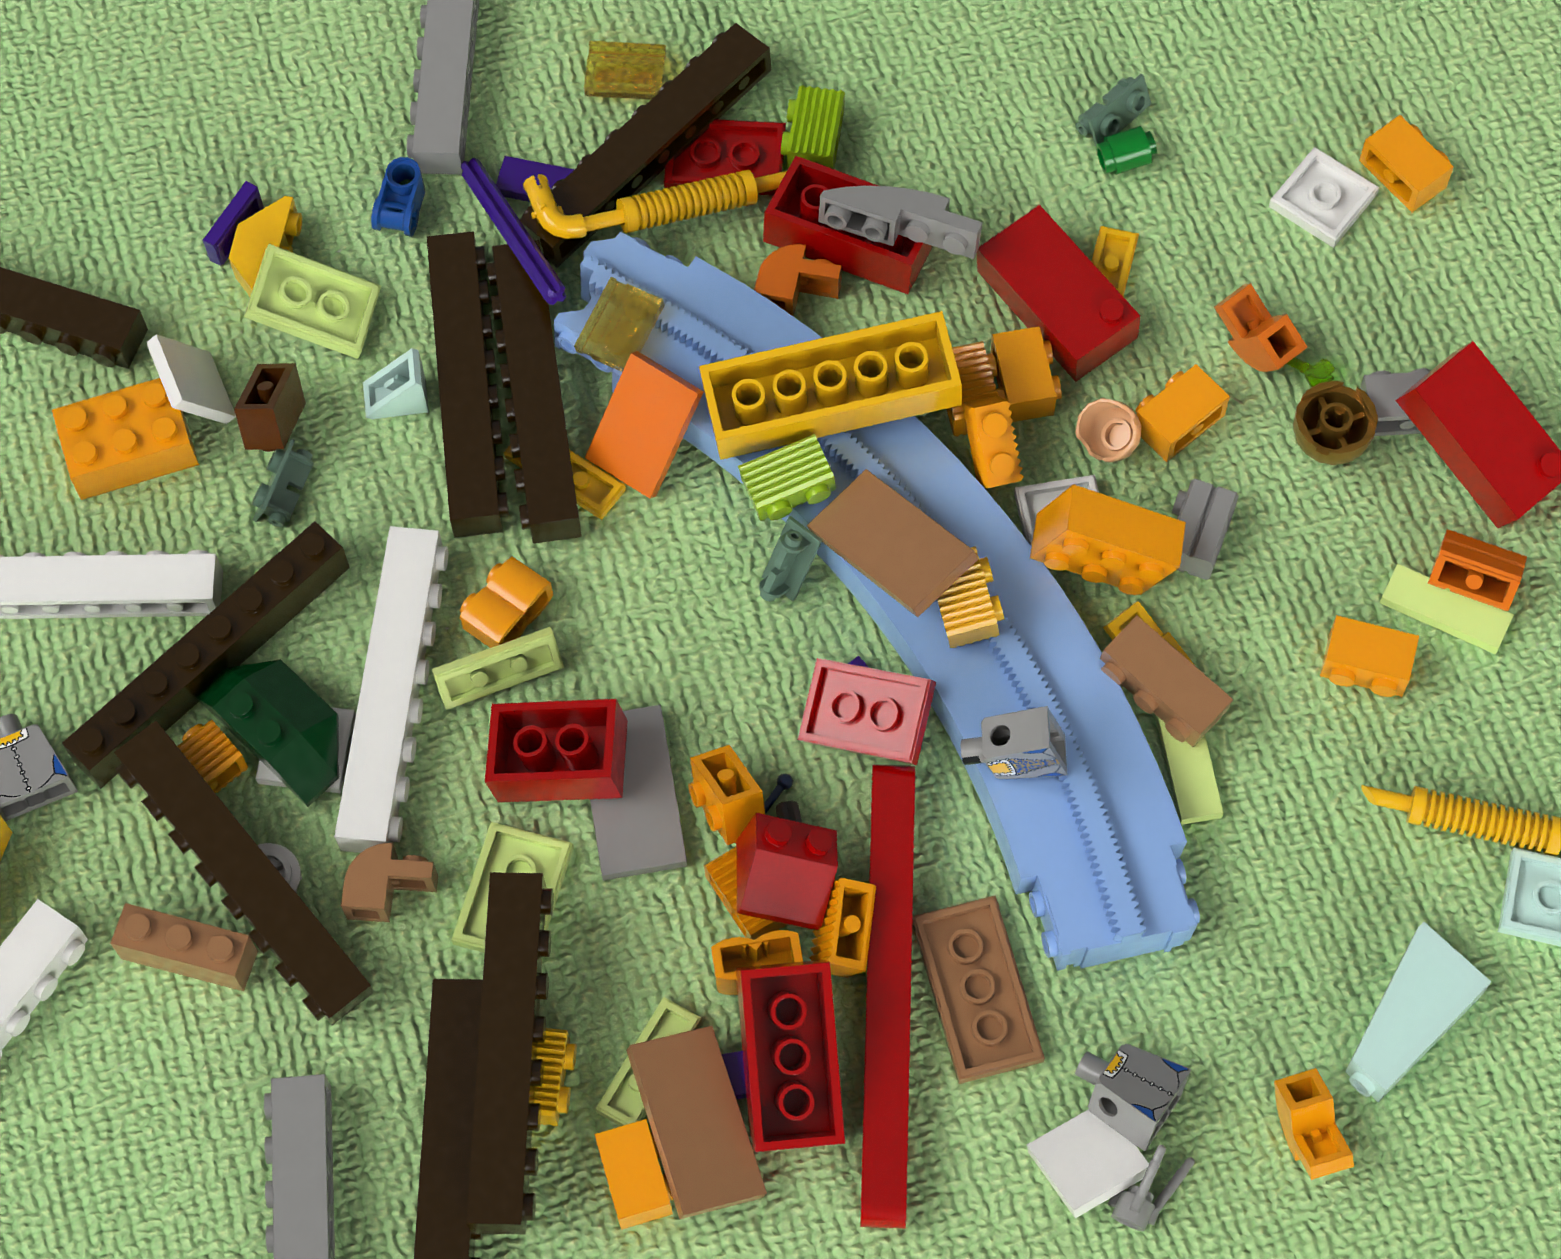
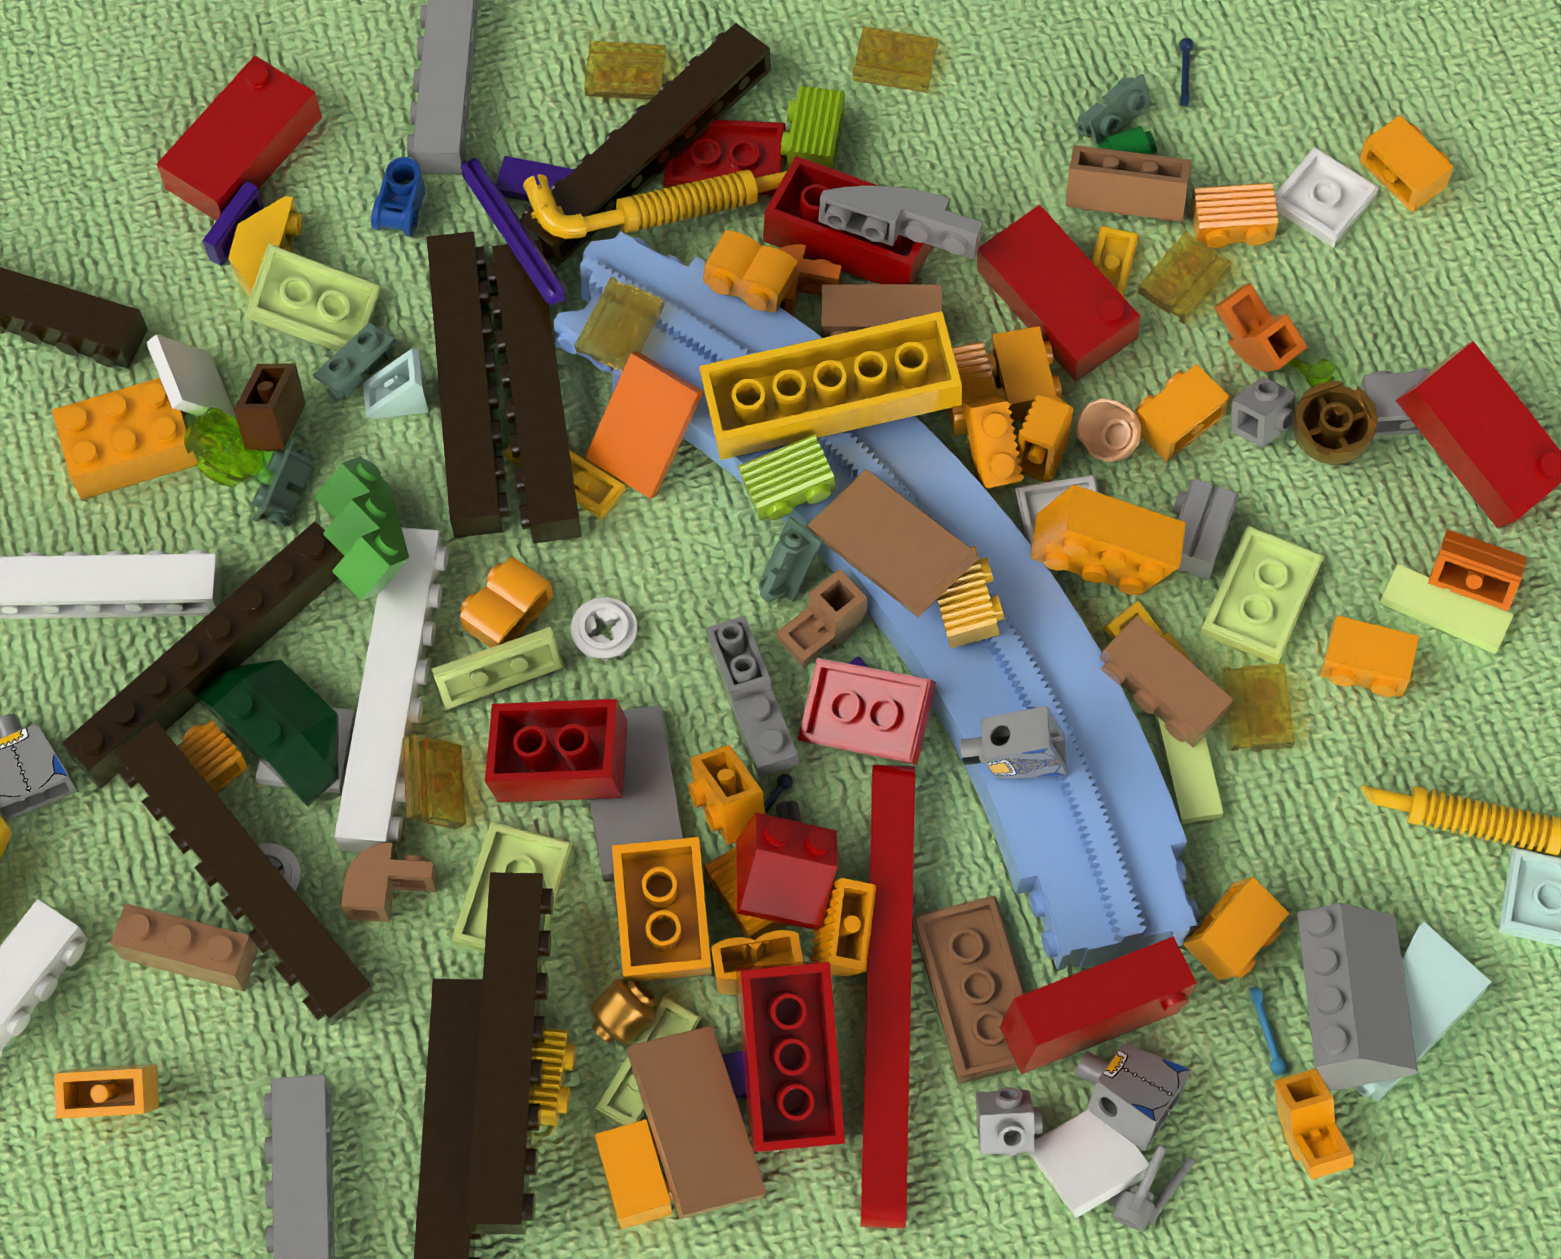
(106, 1091): none -> light orange brick
(207, 438): none -> clear neon green plate
(239, 137): none -> red brick
(362, 353): none -> sand green hinge
(363, 527): none -> bright green brick
(434, 781): none -> clear yellow plate
(608, 612): none -> white gear
(623, 1011): none -> pearl gold head
(661, 909): none -> light orange brick
(750, 271): none -> light orange brick
(751, 696): none -> light grey slope
(831, 617): none -> medium nougat brick
(869, 305): none -> medium nougat brick
(895, 59): none -> clear yellow plate
(1007, 1121): none -> light grey brick
(1044, 437): none -> light orange brick
(1097, 1005): none -> red brick
(1128, 183): none -> medium nougat brick
(1184, 277): none -> clear yellow plate
(1185, 46): none -> dark blue hinge
(1234, 214): none -> light orange brick
(1237, 929): none -> light orange brick
(1260, 707): none -> clear yellow plate
(1262, 595): none -> yellowish green tile
(1263, 411): none -> light grey brick
(1278, 1065): none -> dark azure hinge
(1356, 995): none -> light grey slope

